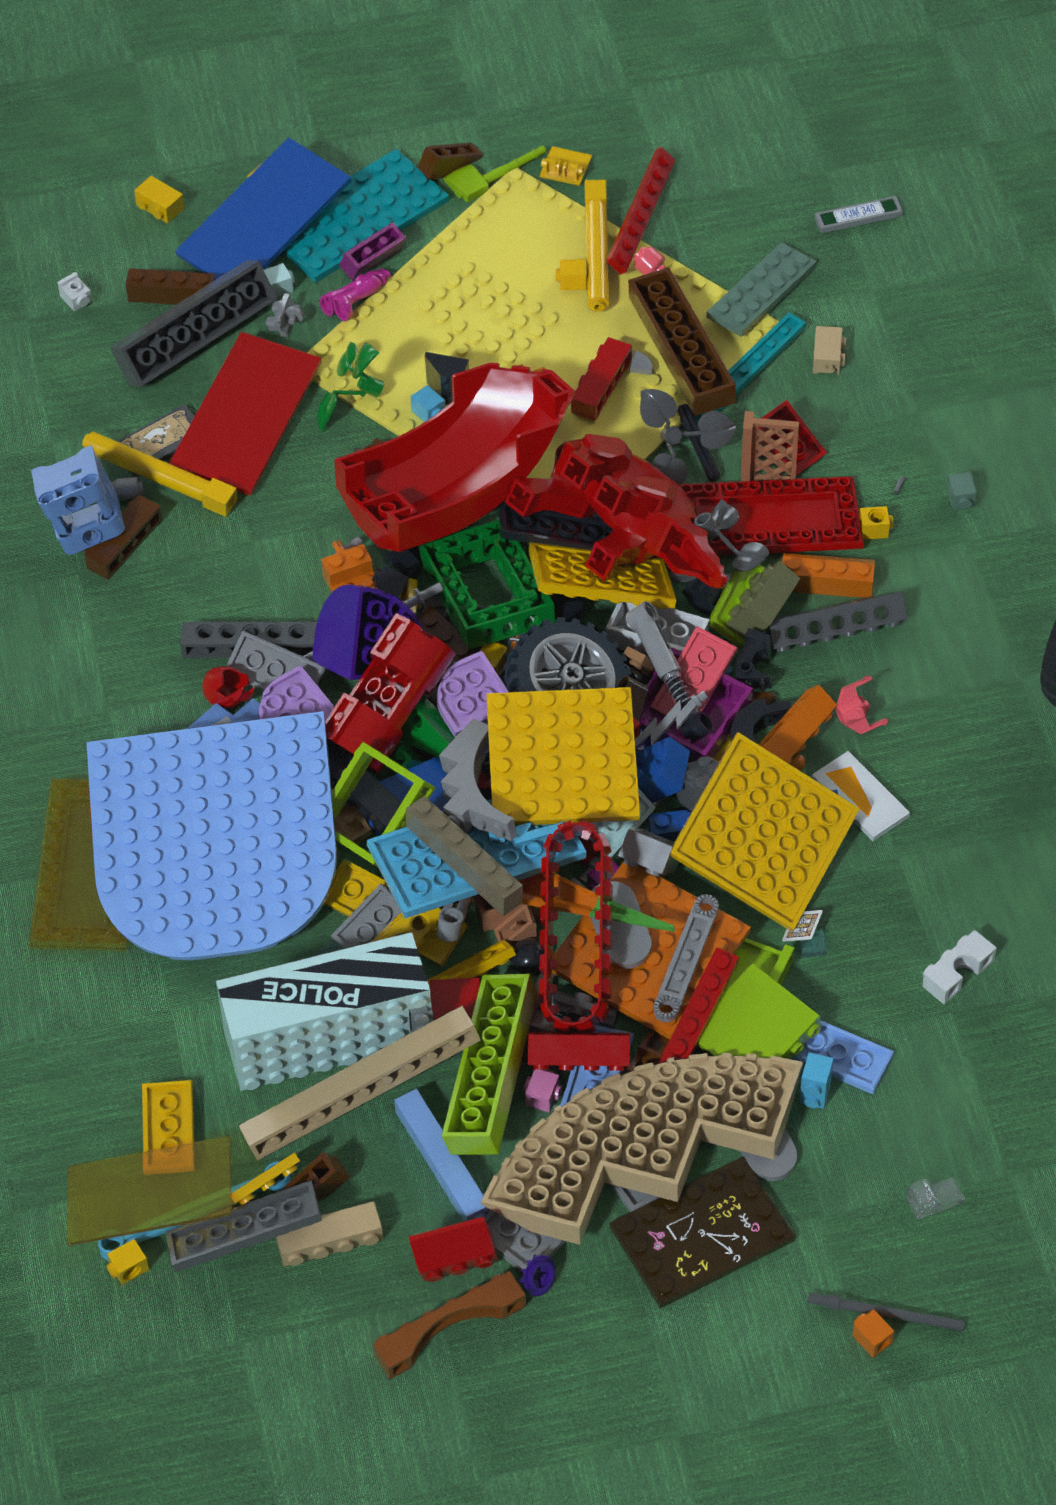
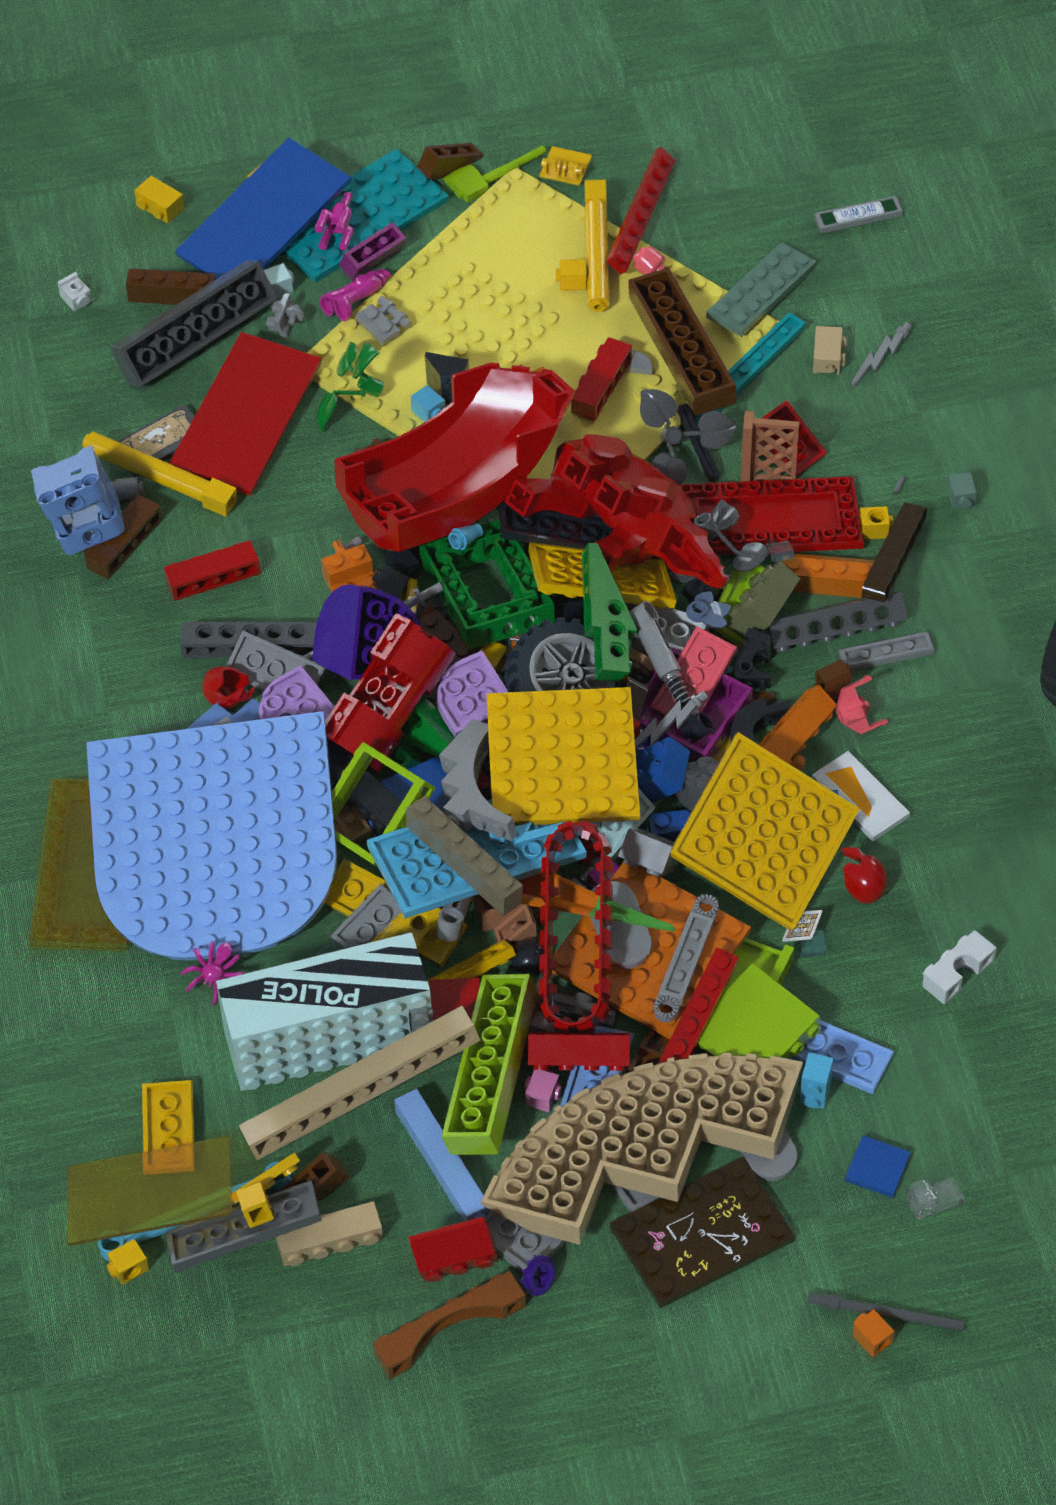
(212, 570): none -> red brick
(213, 970): none -> dark pink animal
(255, 1205): none -> yellow brick
(337, 222): none -> dark pink plant
(377, 323): none -> light grey plate
(464, 536): none -> medium azure cone
(600, 598): none -> green brick
(708, 611): none -> sand blue plate
(780, 551): none -> clear light blue tile
(834, 678): none -> reddish brown brick
(864, 881): none -> red helmet
(877, 1166): none -> blue tile
(887, 651): none -> light grey tile
(894, 552): none -> dark brown beam
(901, 333): none -> light grey piece

